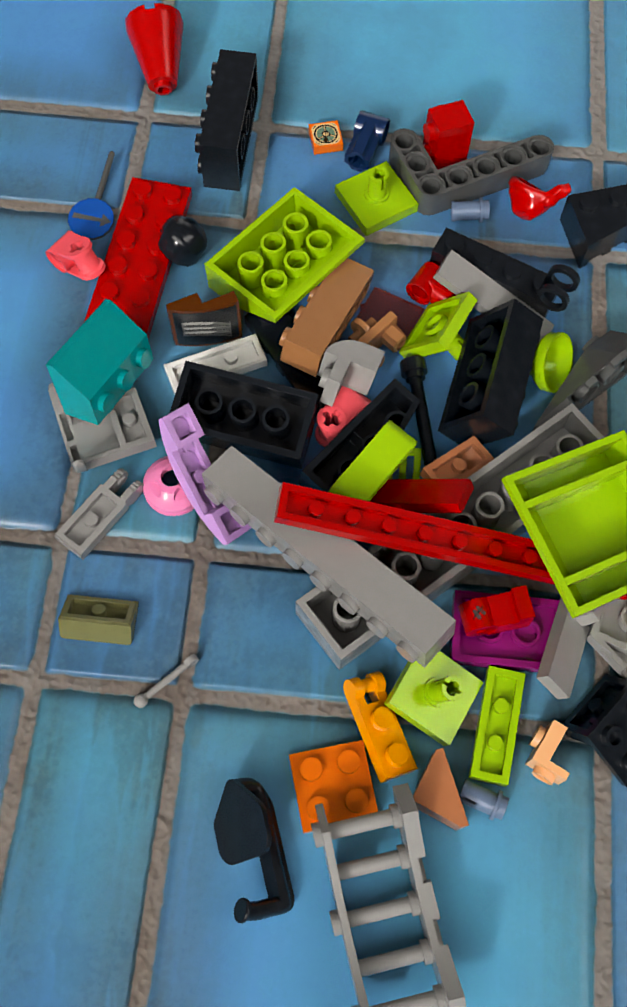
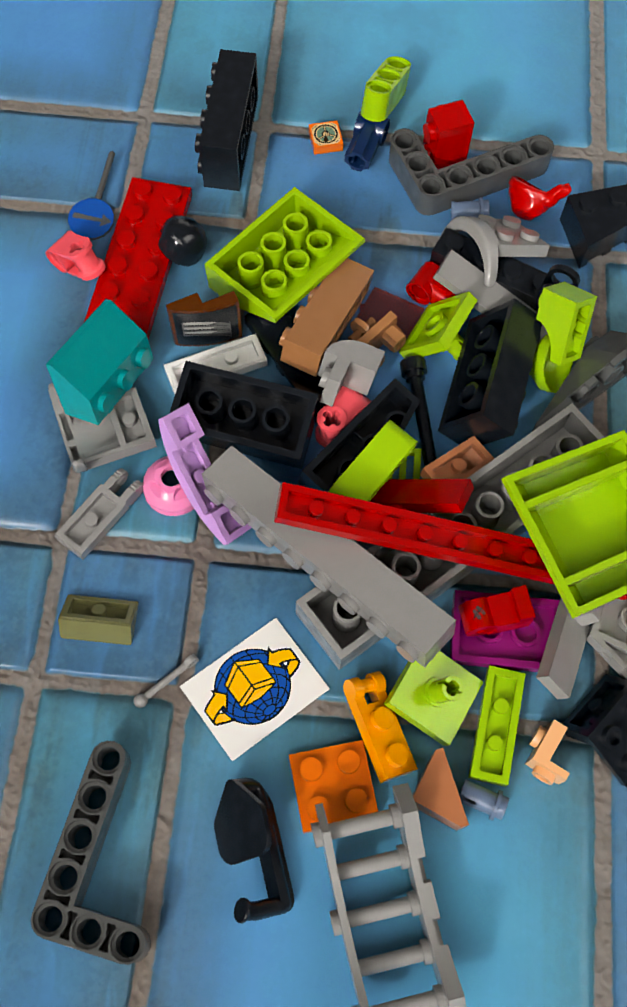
(84, 861): none -> dark grey beam
(157, 44): red cone -> none
(254, 688): none -> sticker
(376, 198): lime tile -> none
(385, 89): none -> lime beam
(499, 239): none -> light grey piece
(566, 317): none -> lime arch

